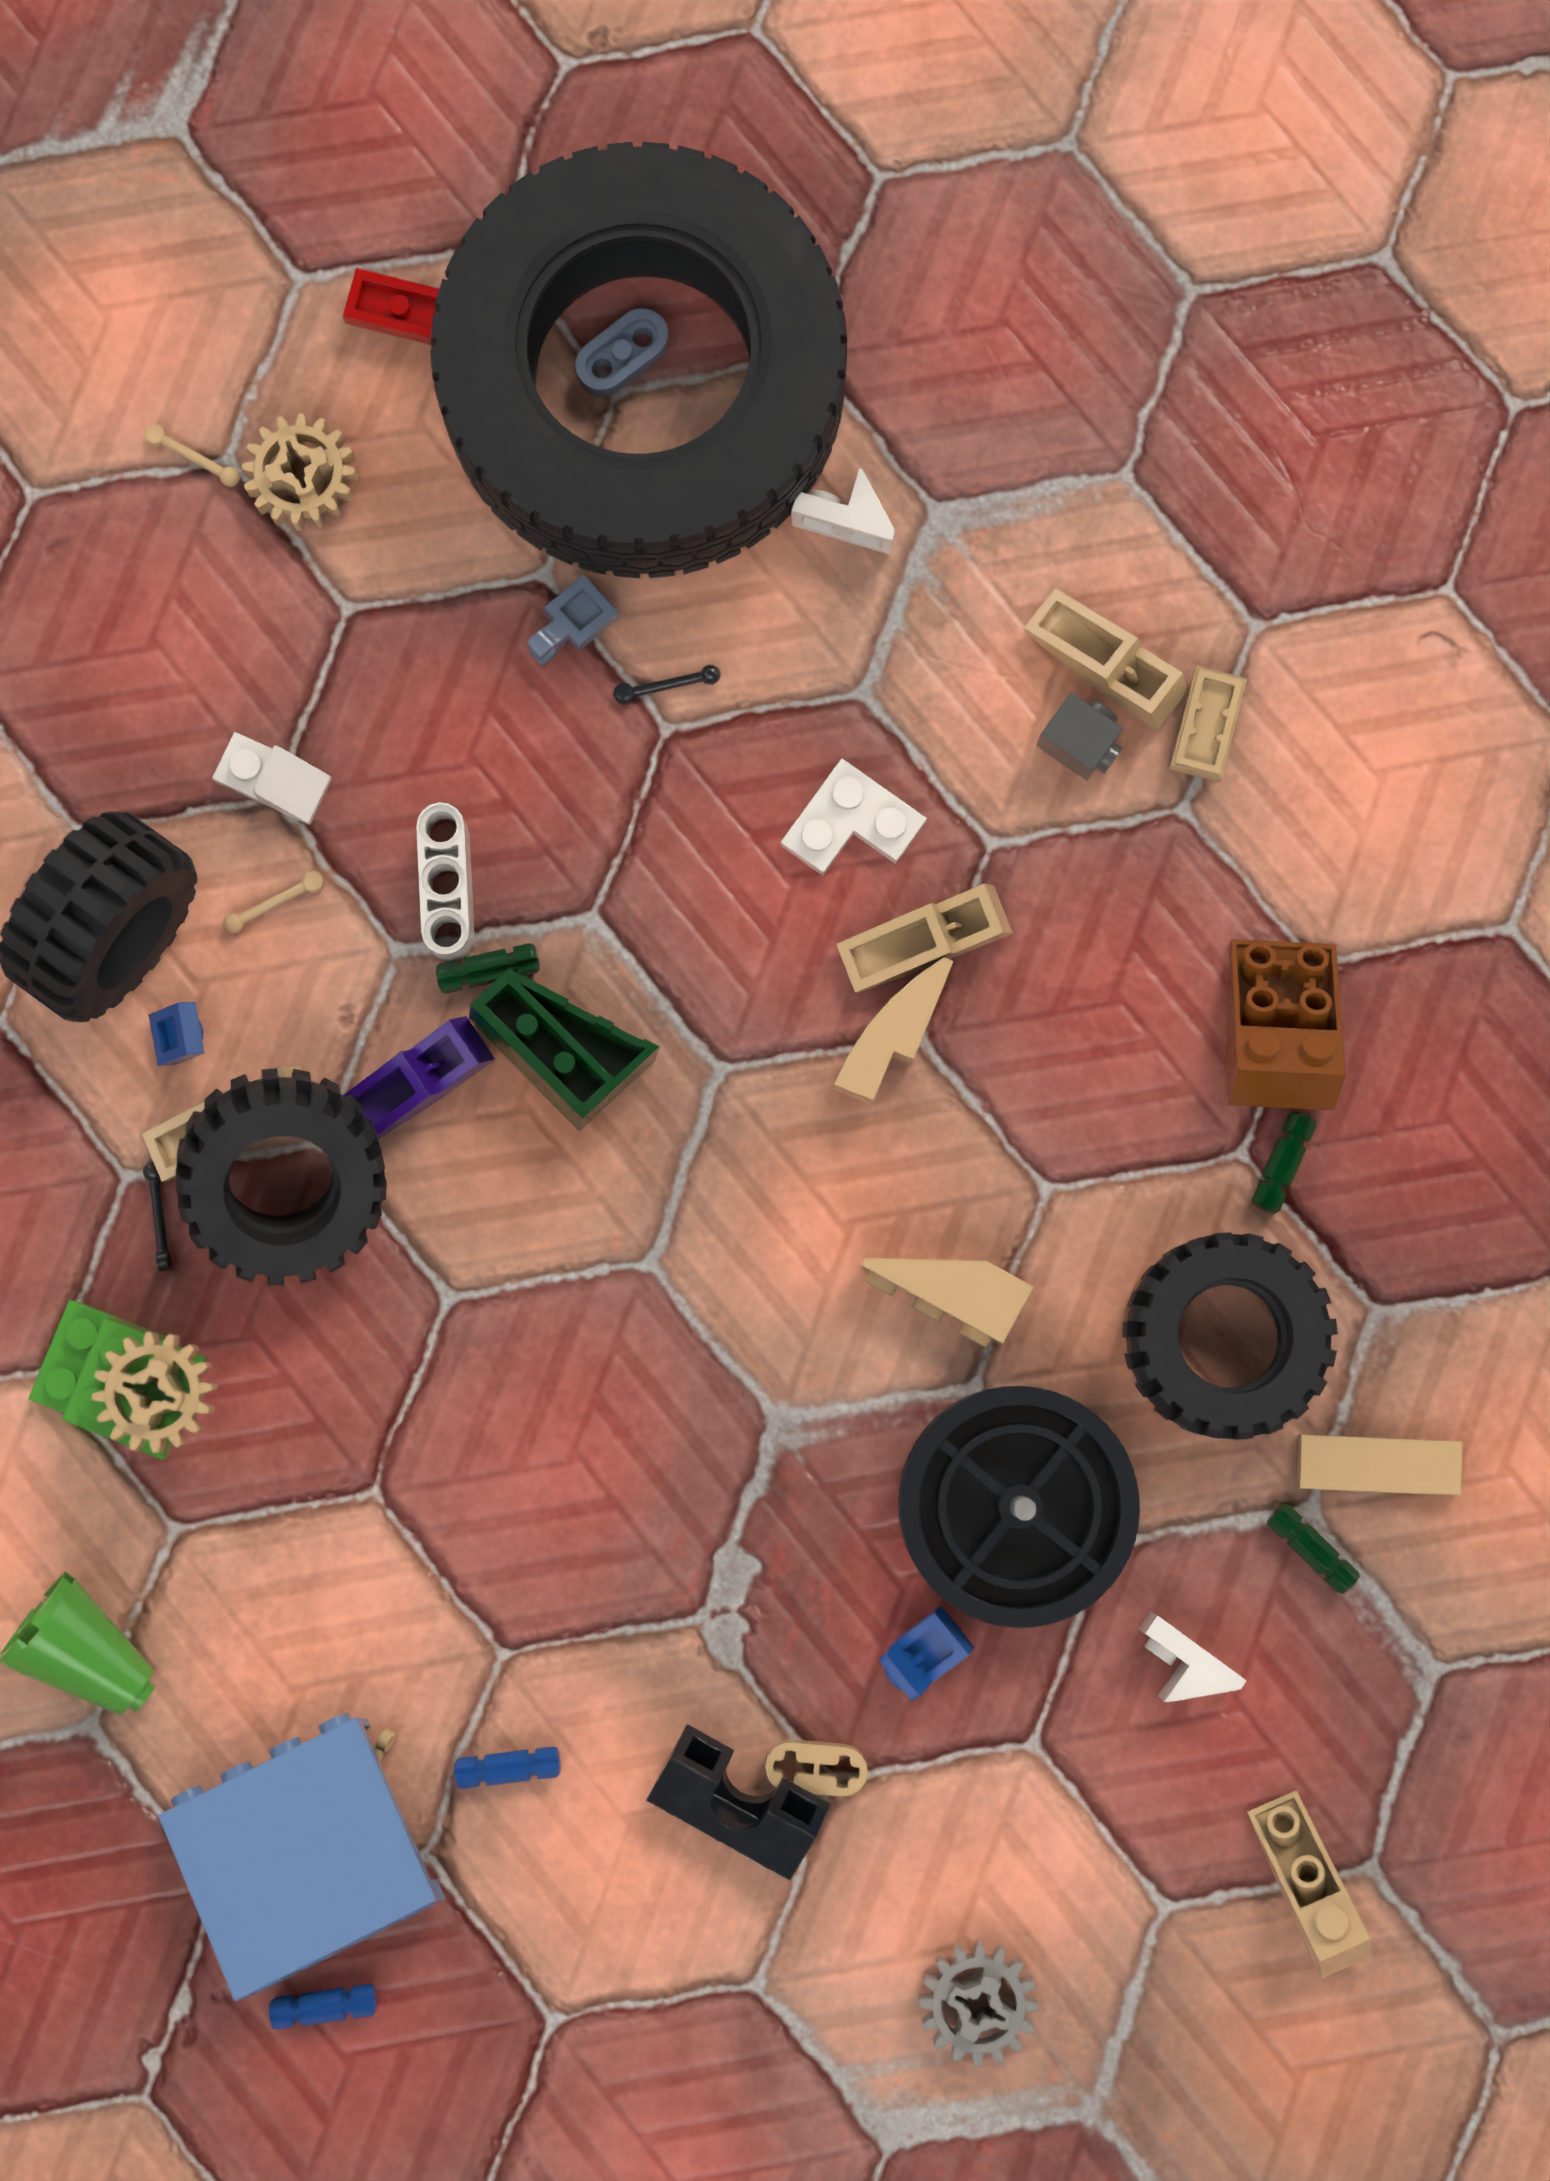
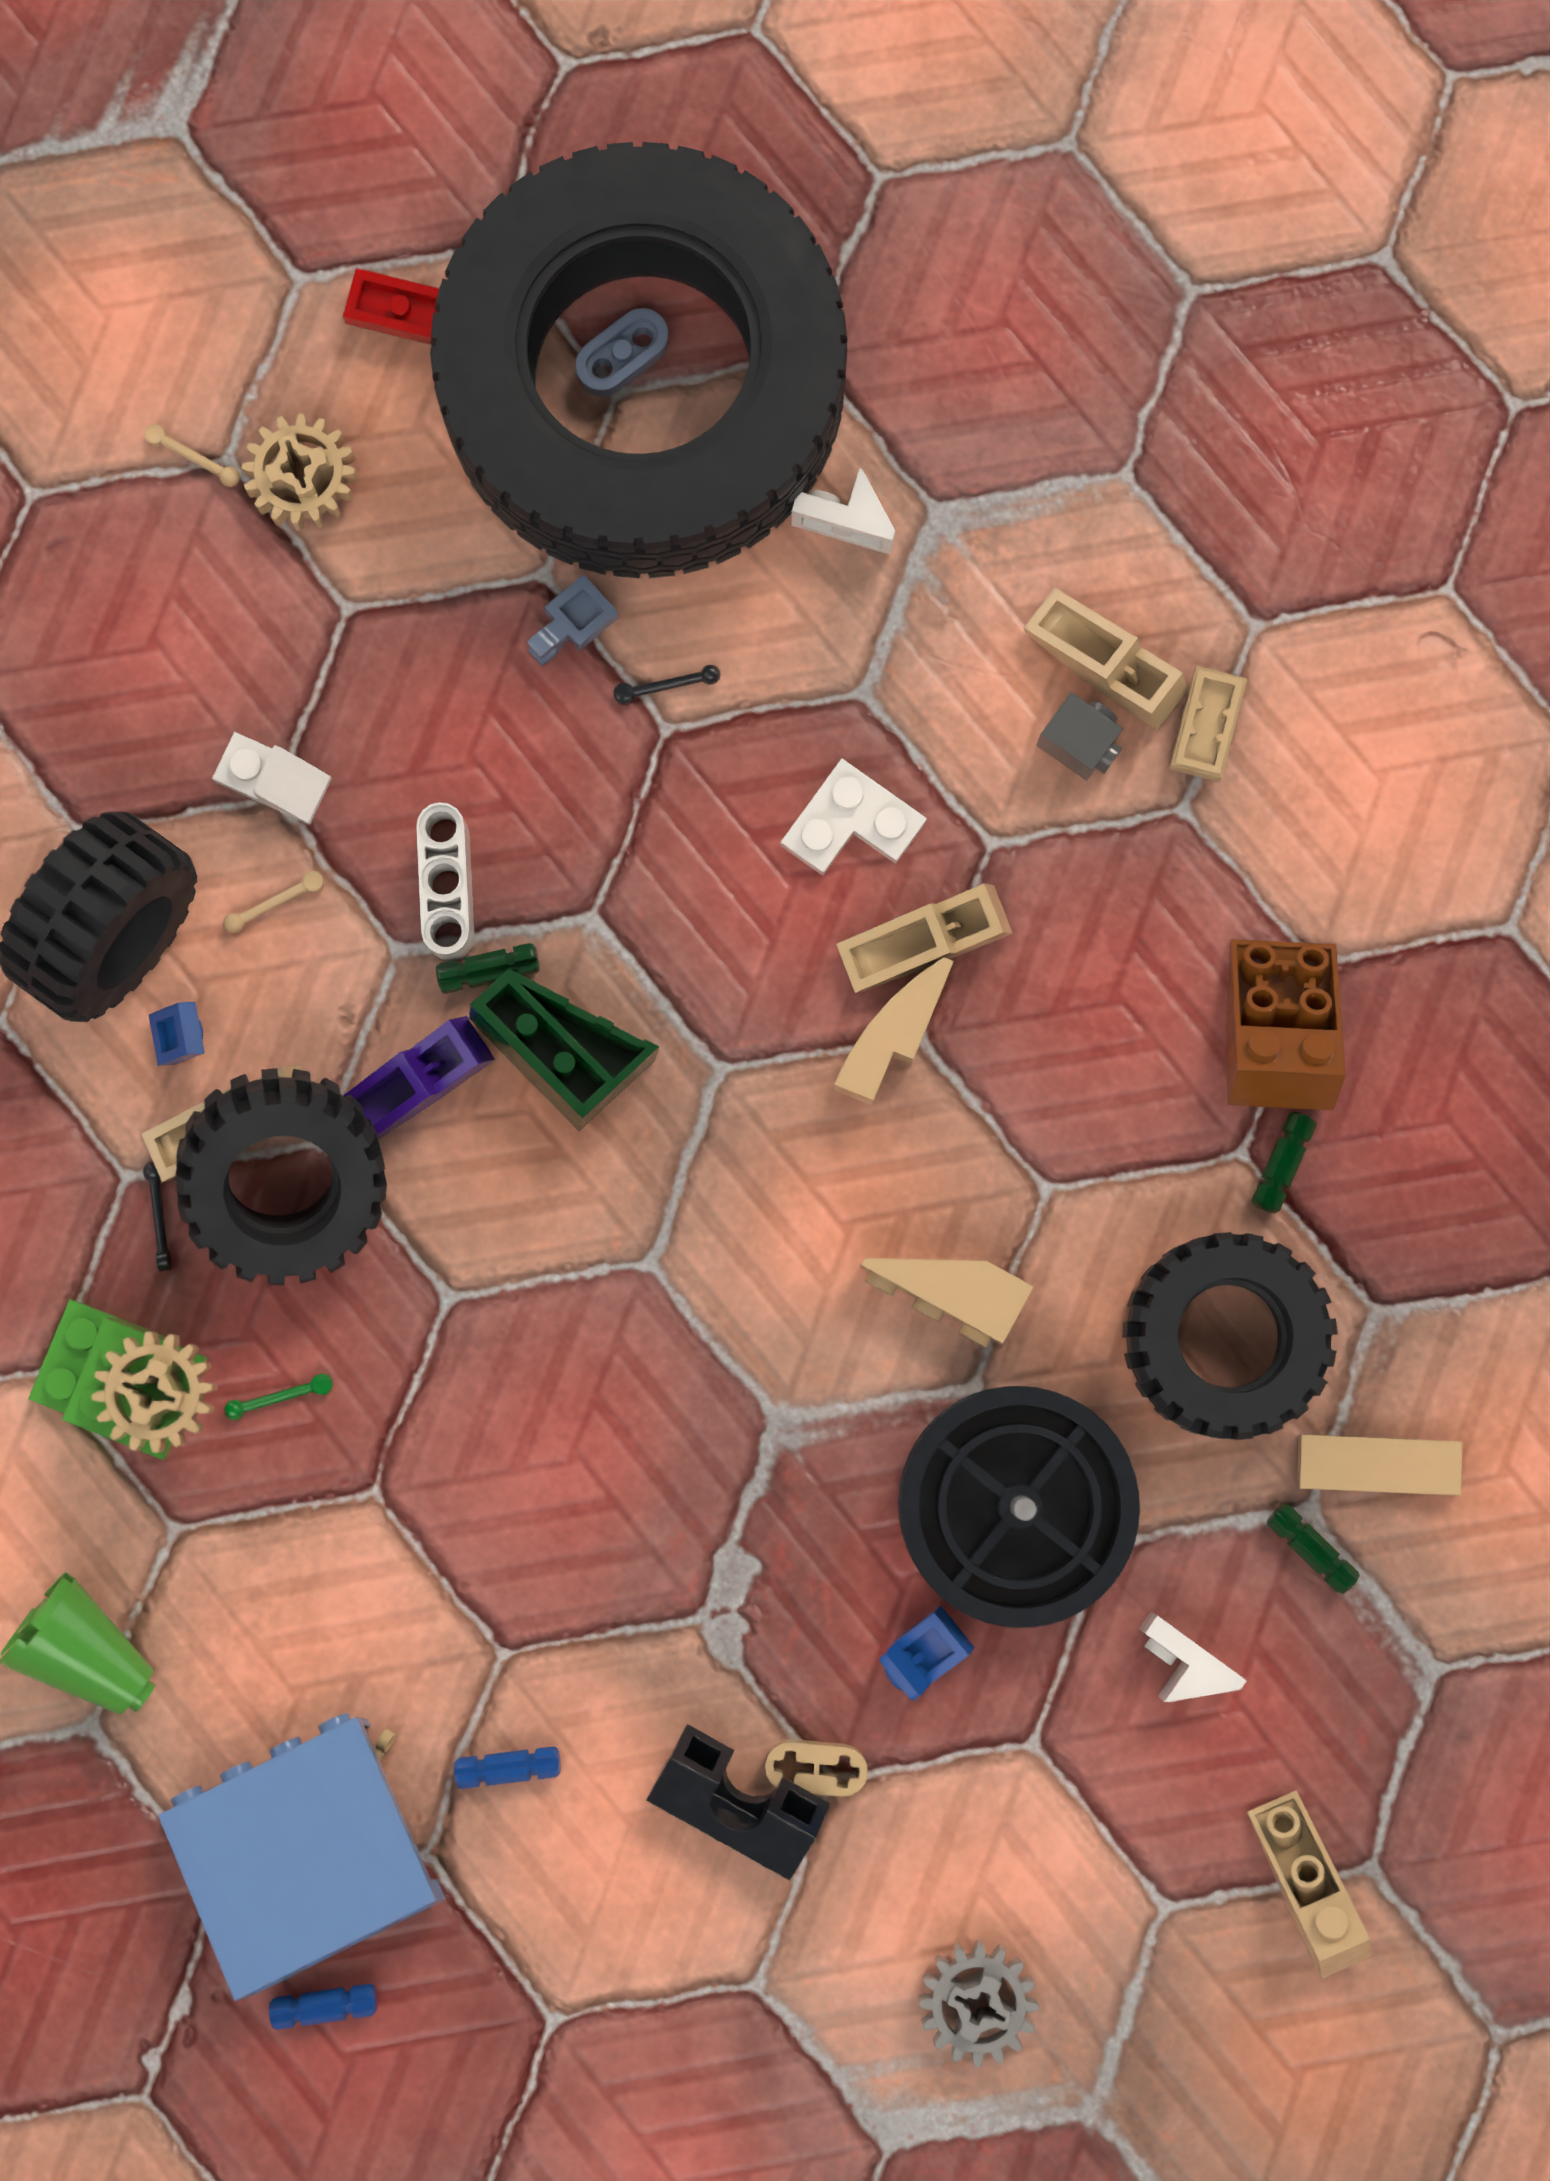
(320, 1384): none -> green hinge

